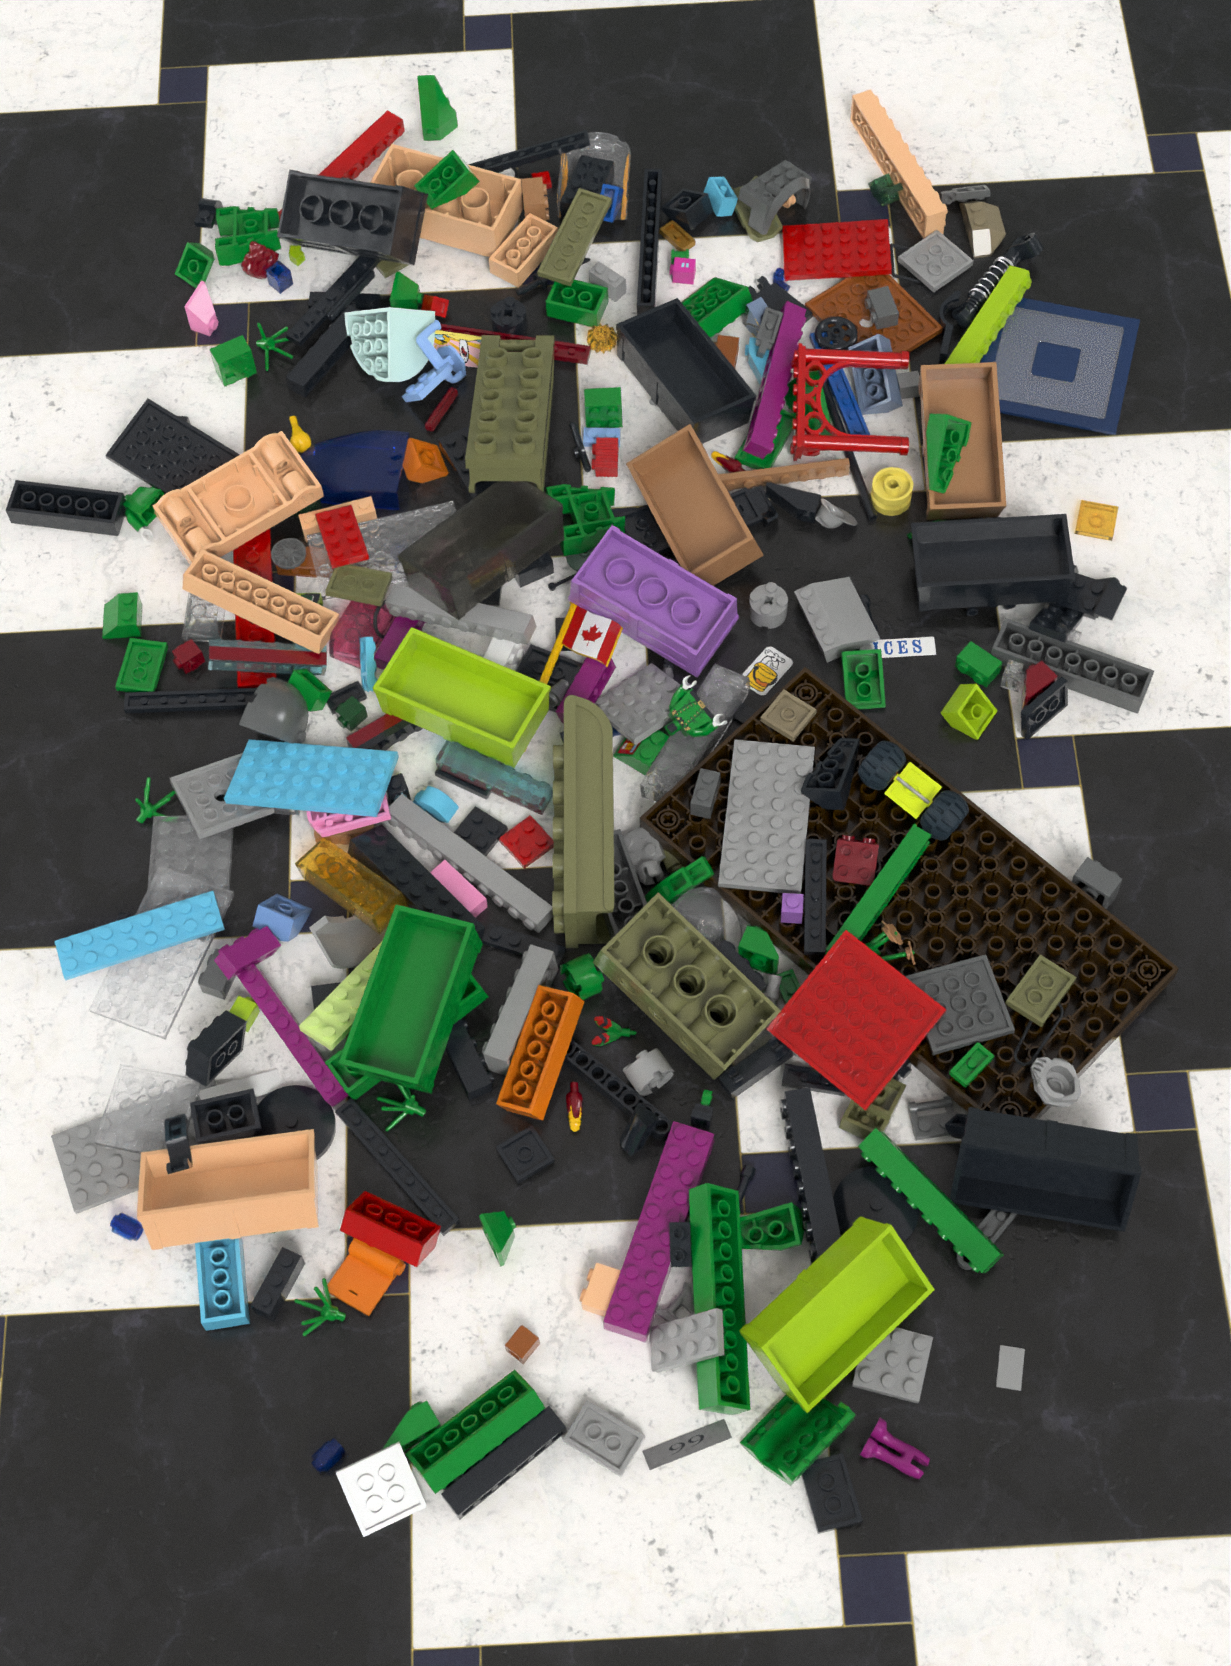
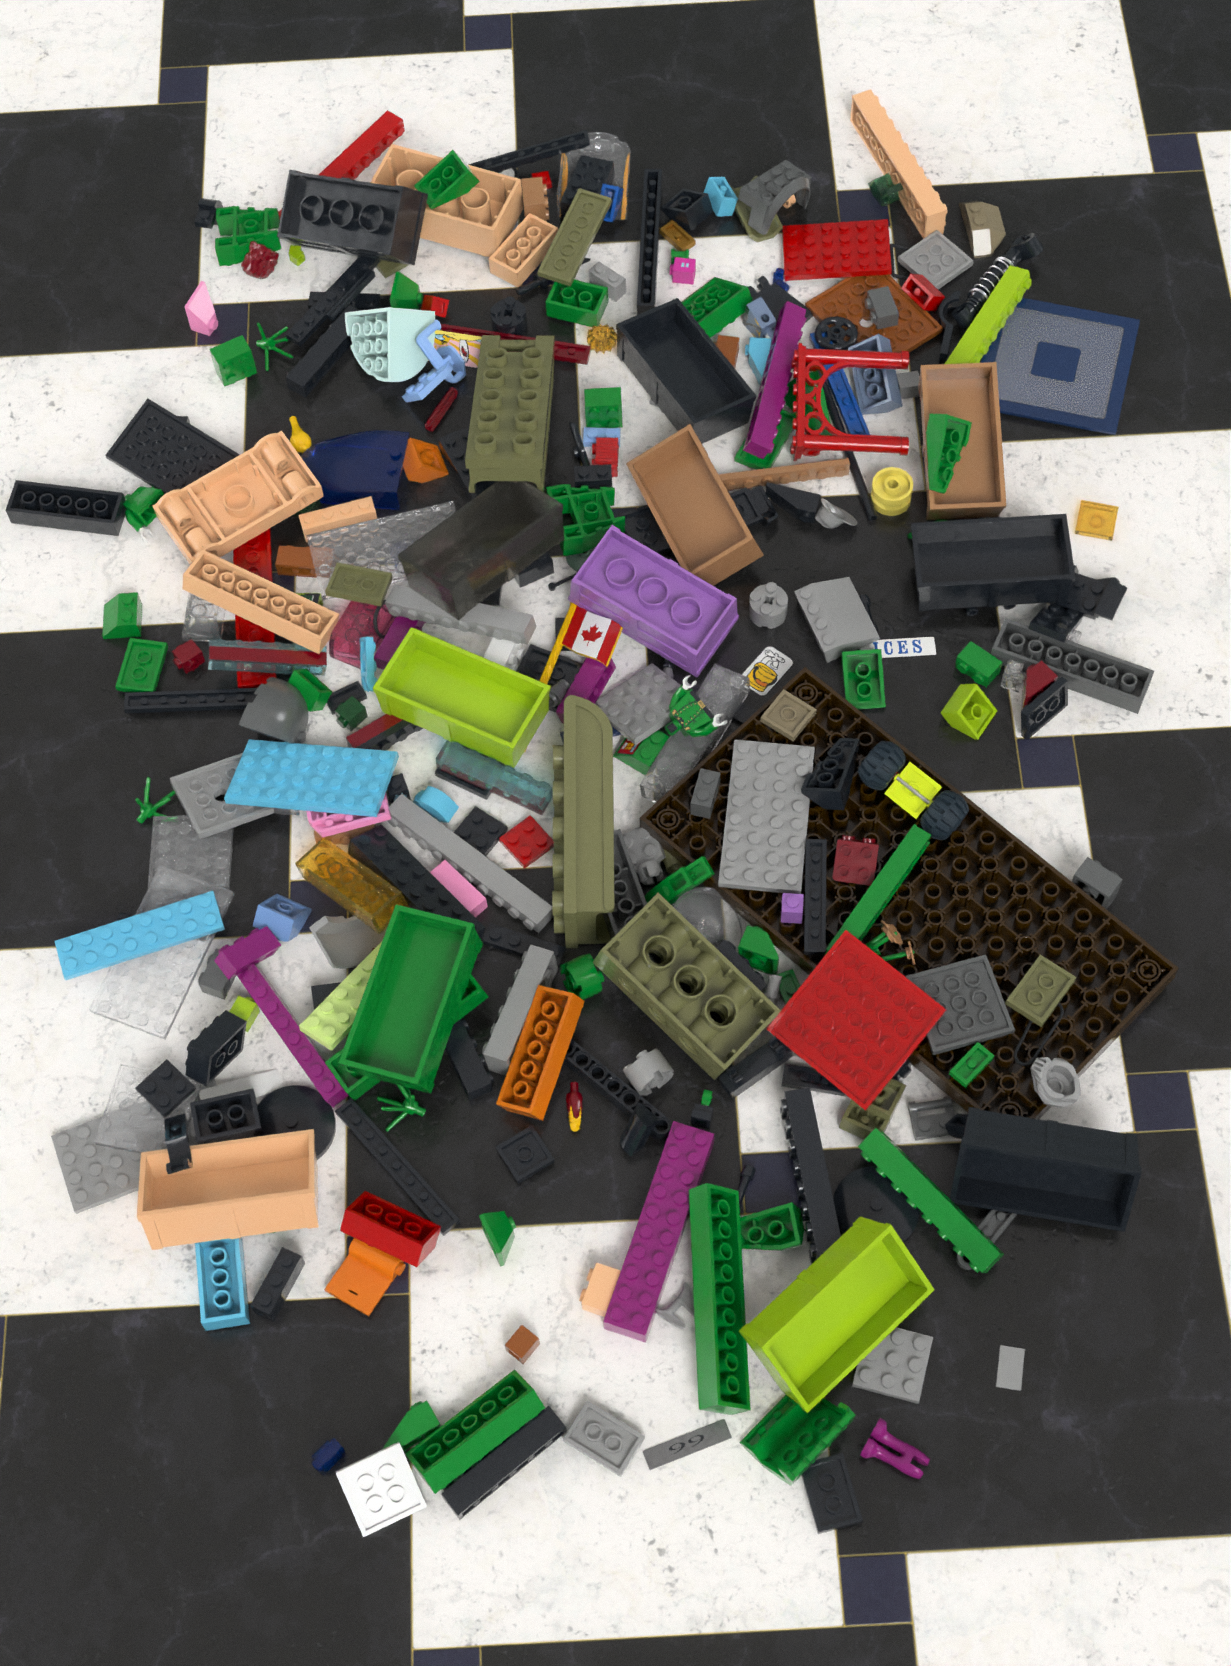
(126, 1227): clear blue brick -> none
(165, 1088): none -> black plate
(195, 264): green slope -> none
(279, 277): clear blue brick -> none
(288, 553): dark grey wheel -> none
(328, 1311): green plant -> none
(341, 536): red plate -> none
(437, 114): green wedge -> none
(593, 476): none -> black brick
(614, 1031): piece -> none
(680, 1244): black hinge -> none
(687, 1340): light grey plate -> none
(727, 463): dark red piece -> none
(767, 330): dark grey hinge -> none
(923, 292): none -> red brick
(964, 193): dark grey hinge -> none

